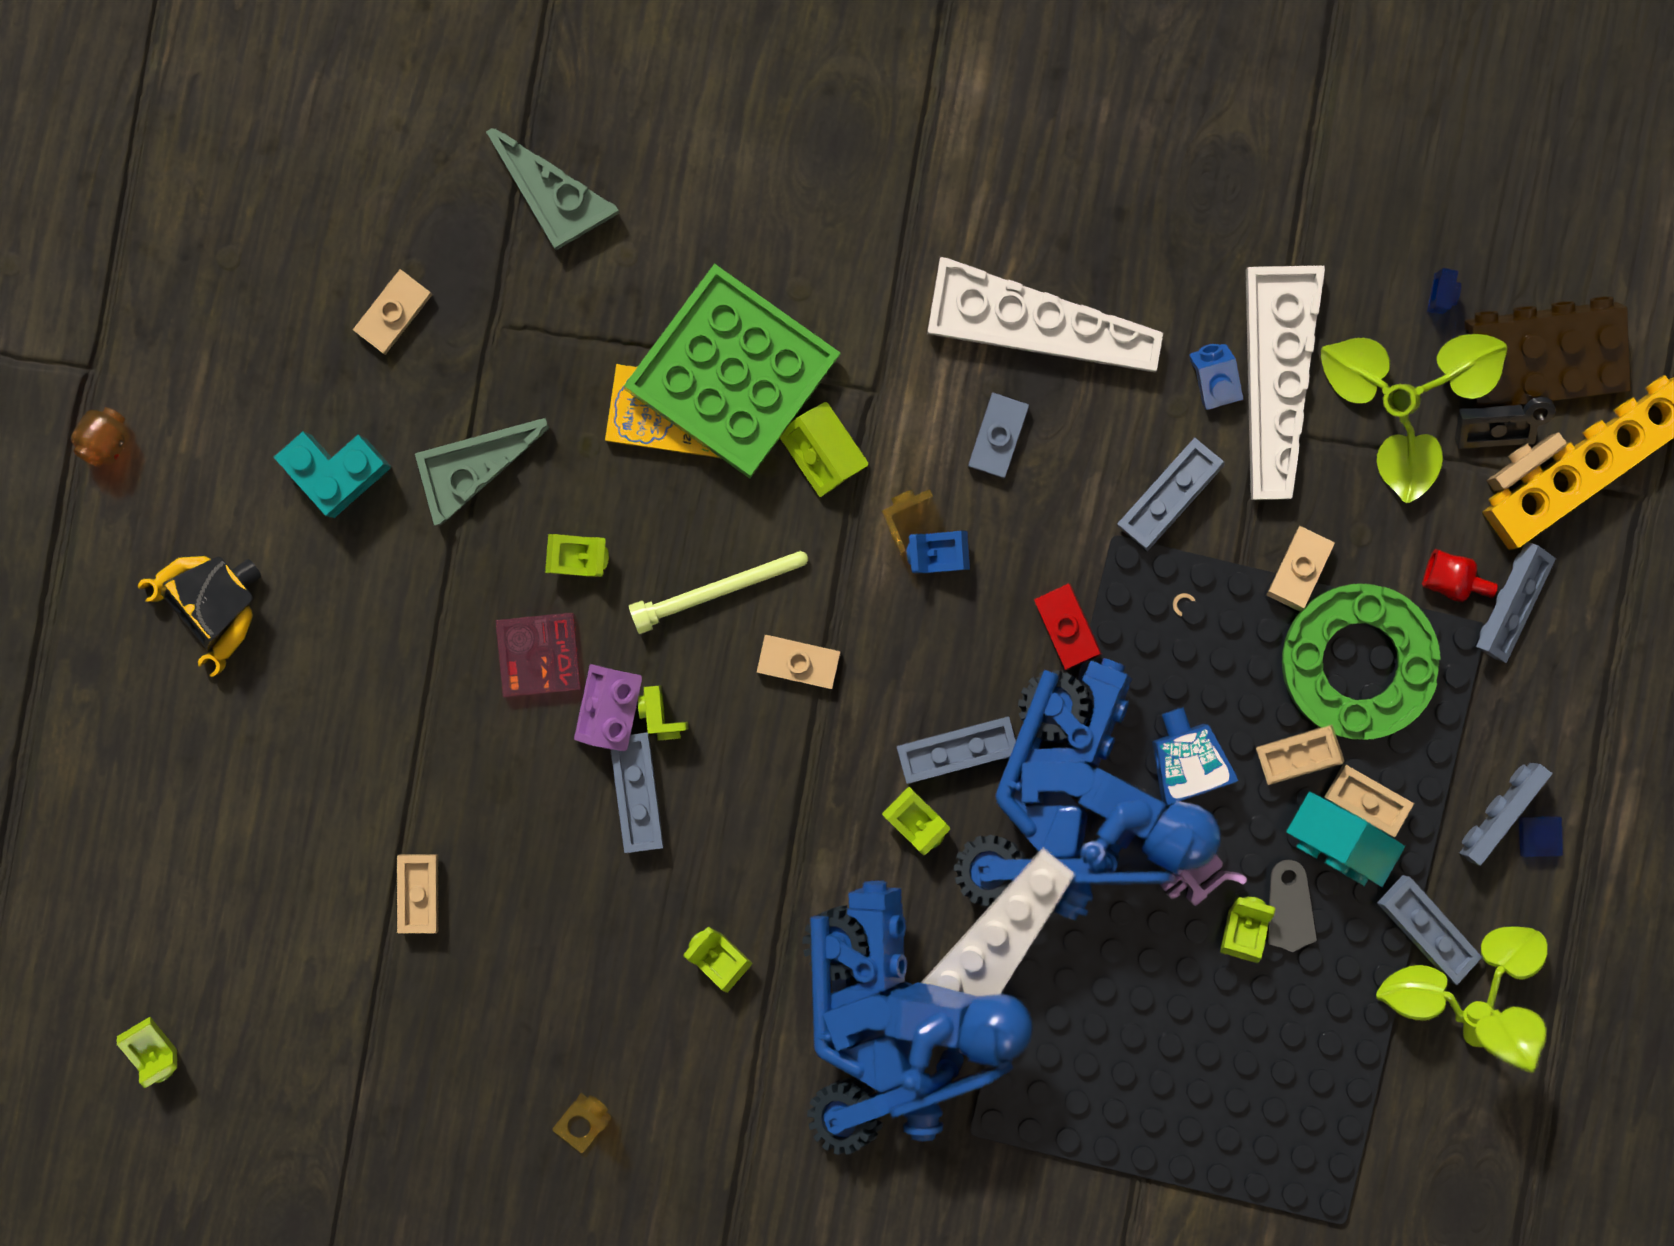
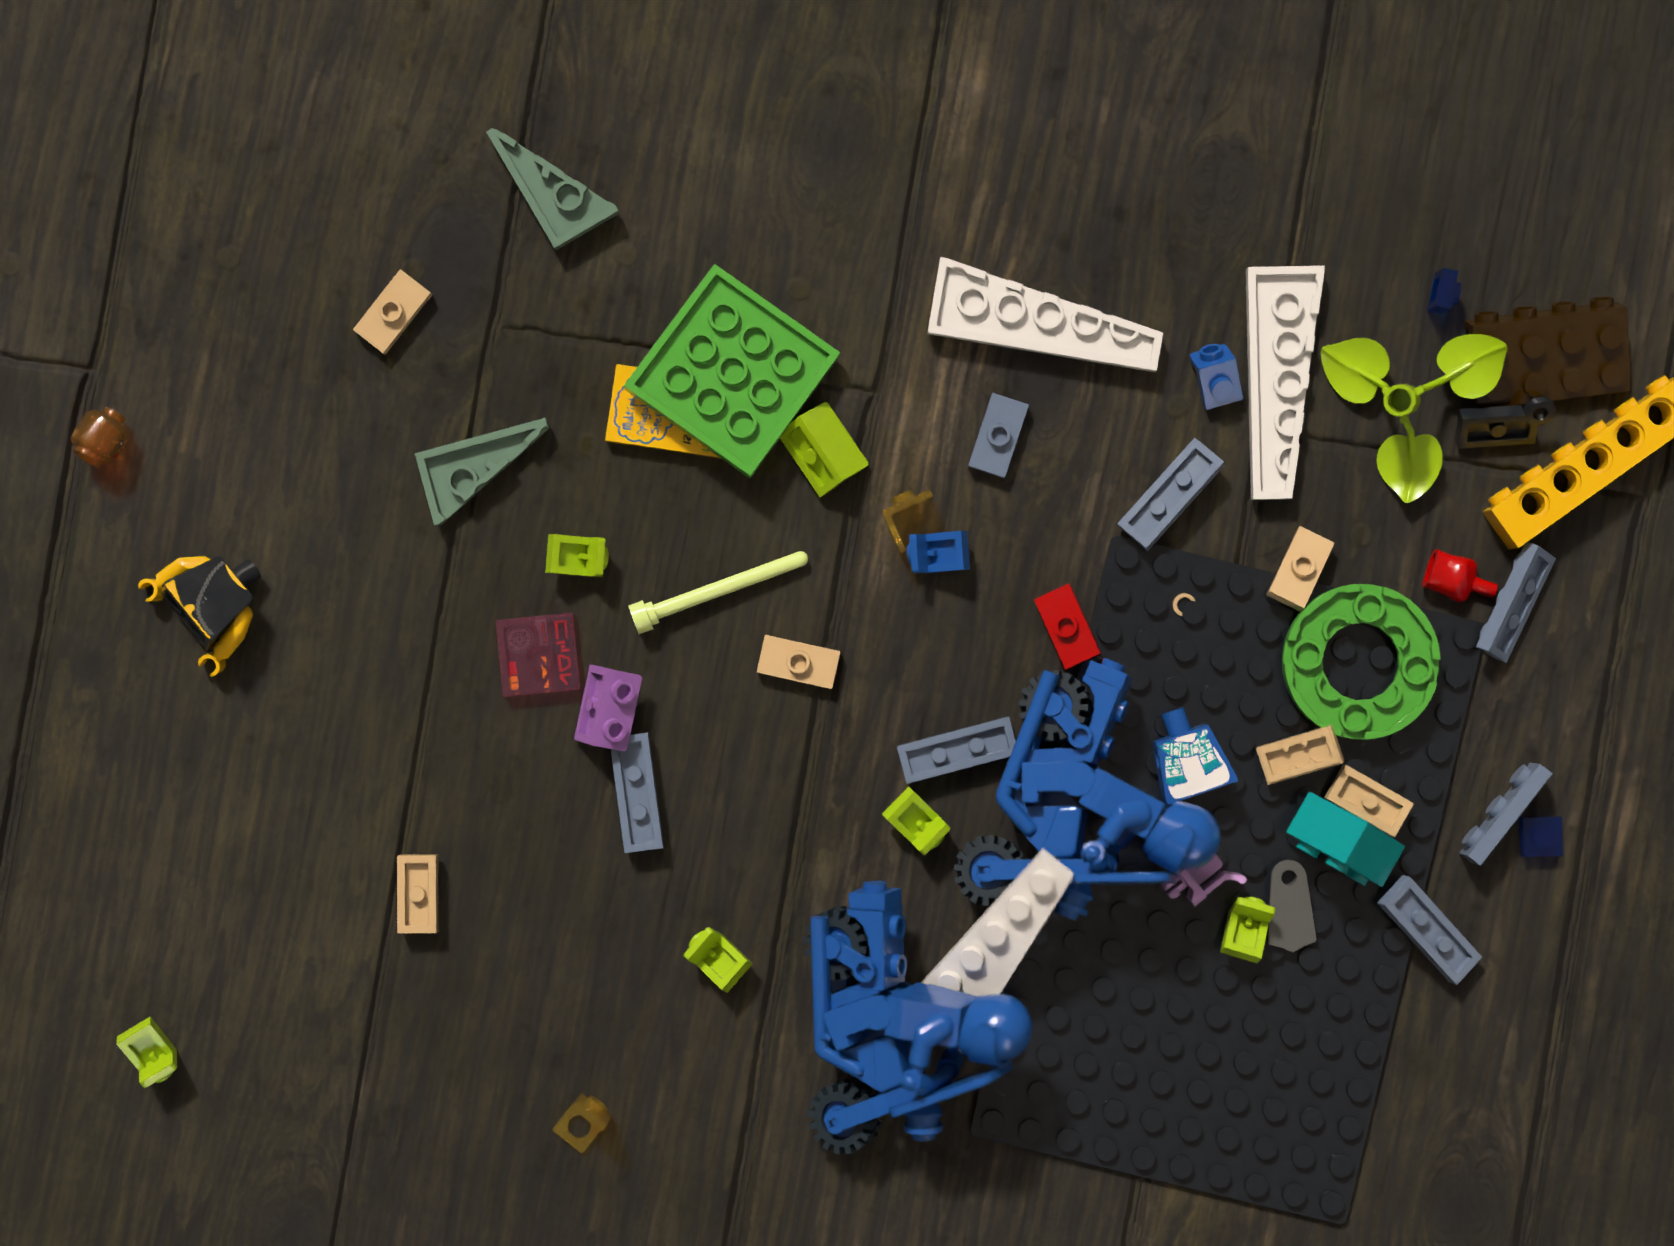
(332, 480): teal brick -> none
(652, 708): lime bracket -> none
(1510, 1035): lime plant -> none
(1525, 460): tan plate -> none

